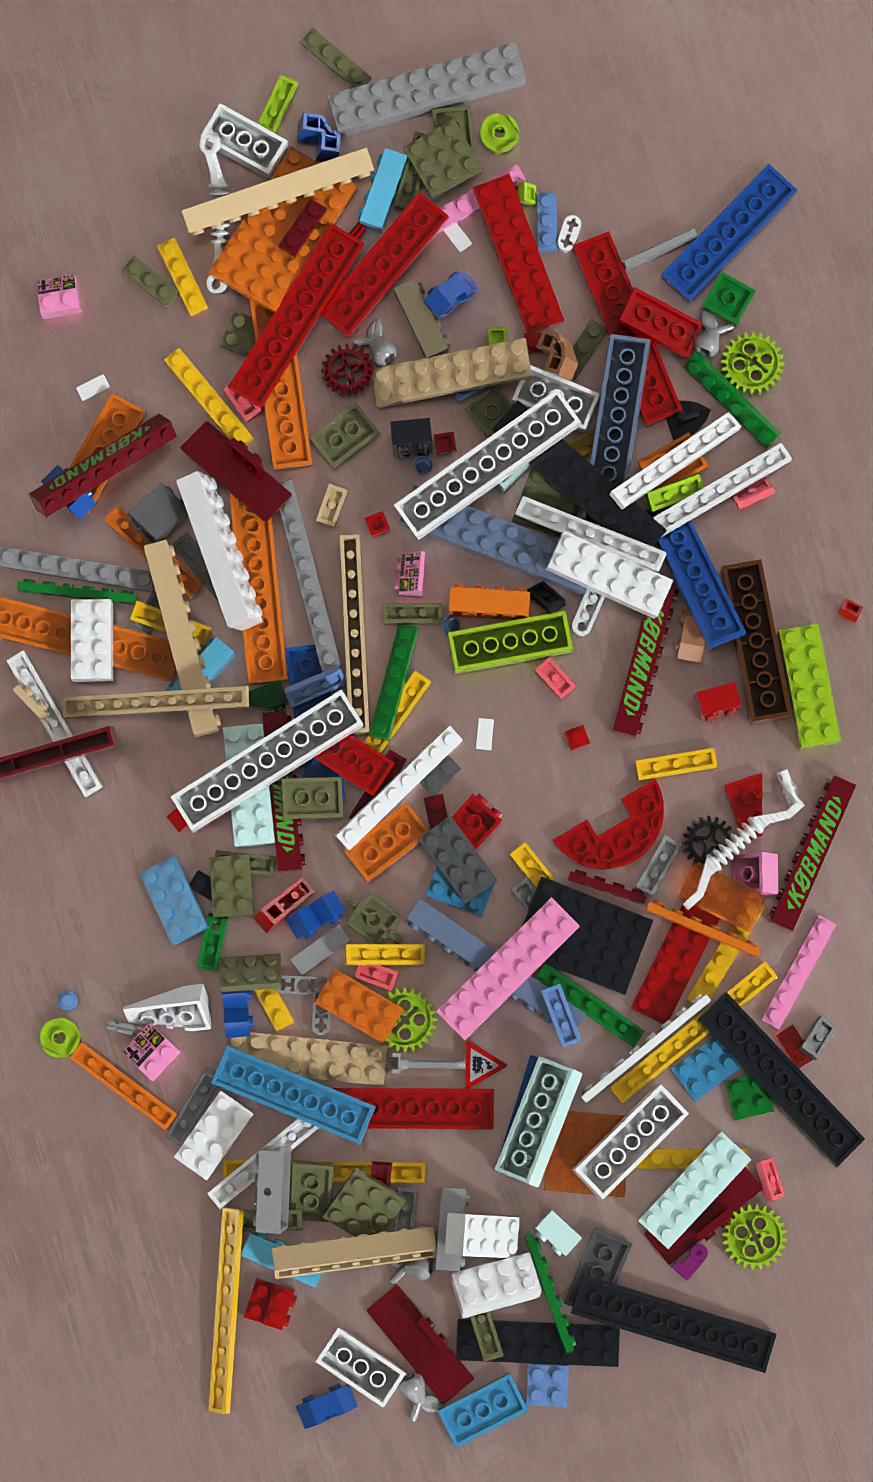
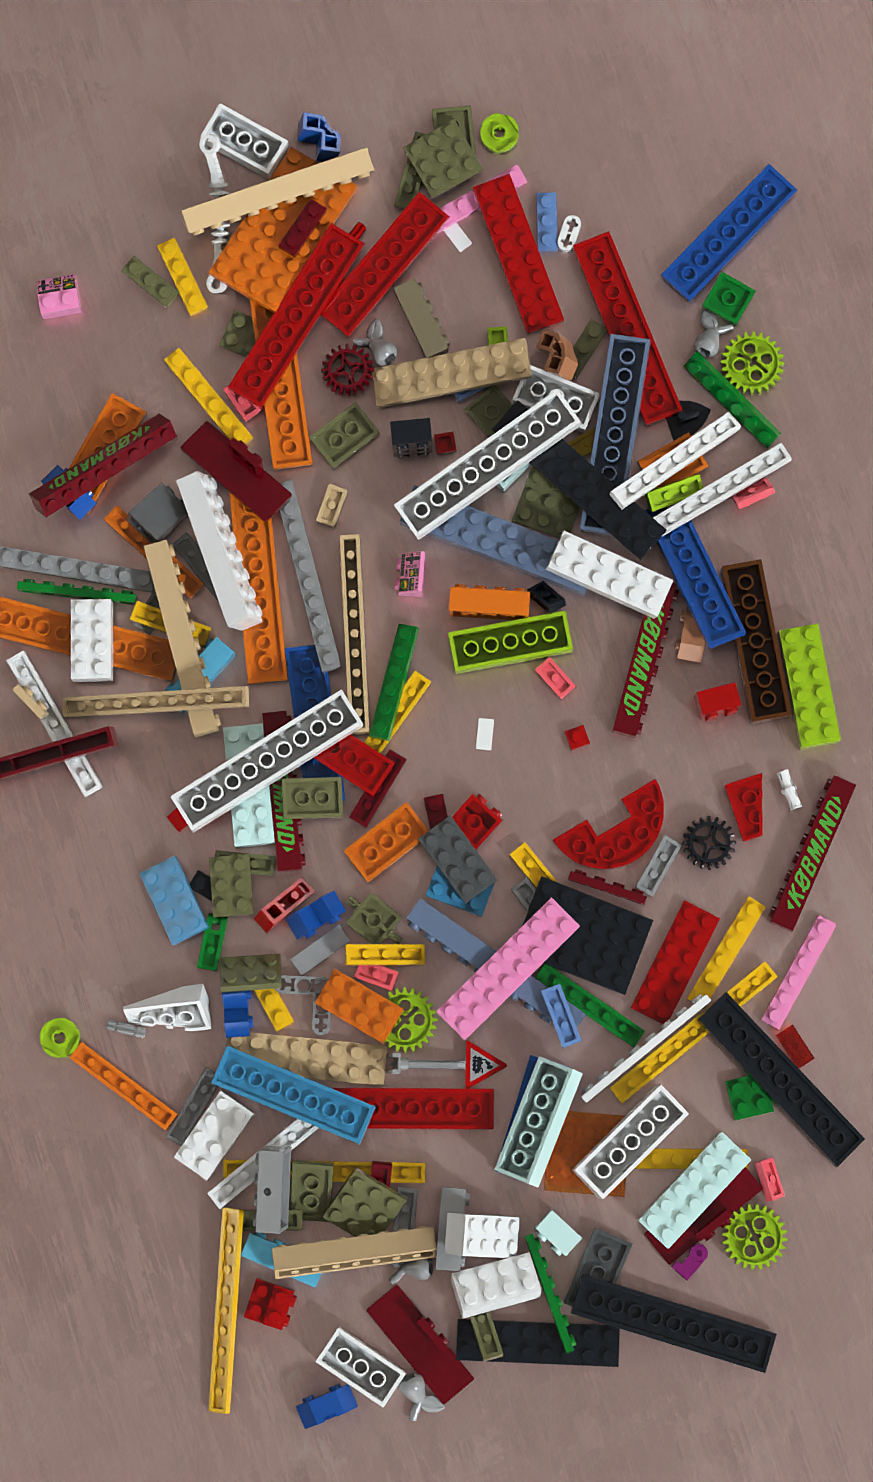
(67, 1000): medium blue plate -> none
(93, 387): white sticker -> none
(151, 1051): bright pink slope -> none
(268, 697): dark green slope -> none
(278, 103): lime plate -> none
(315, 686): medium blue plate -> none
(334, 59): olive plate -> none
(377, 524): red plate -> none
(383, 190): medium azure brick -> none
(398, 787): white plate -> none
(412, 613): olive plate -> none
(422, 464): medium blue plate -> none
(427, 89): light grey brick -> none
(440, 775): flat silver plate -> none
(449, 294): blue brick -> none
(450, 624): medium blue plate -> none
(483, 1410): dark azure plate -> none
(527, 193): lime plate -> none
(532, 340): red plate -> none
(547, 1385): medium blue plate -> none
(584, 616): white plate -> none
(600, 536): white plate -> none
(660, 249): light grey tile -> none
(660, 322): red plate -> none
(676, 764): yellow plate -> none
(695, 924): orange plate -> none
(704, 1069): dark azure plate -> none
(712, 863): white piece -> none
(725, 898): clear orange plate -> none
(757, 871): bright pink slope -> none
(818, 1037): flat silver plate -> none
(850, 610): red plate -> none

